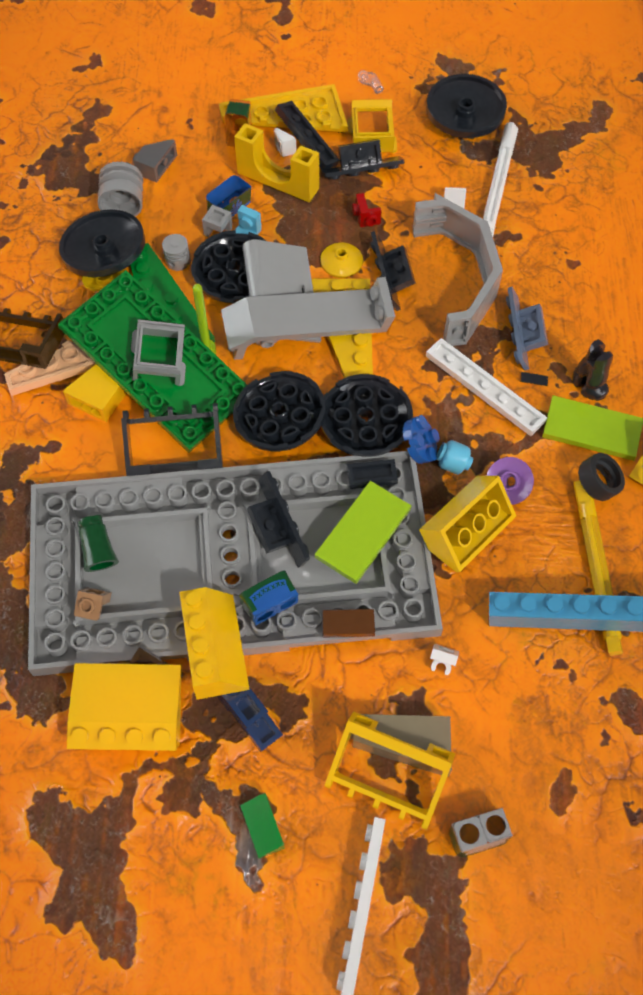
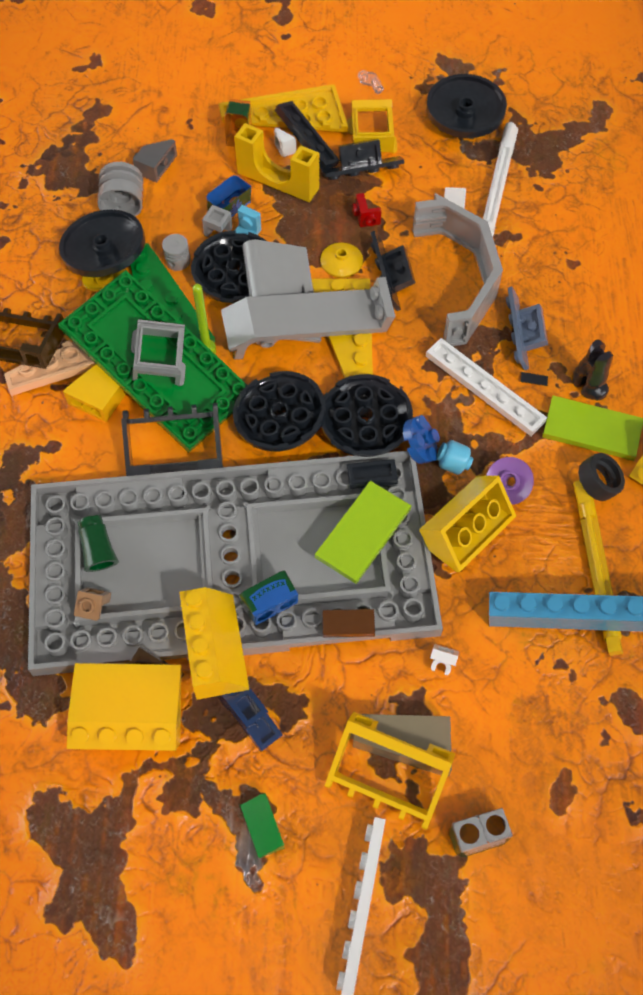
(275, 524): black bracket -> none

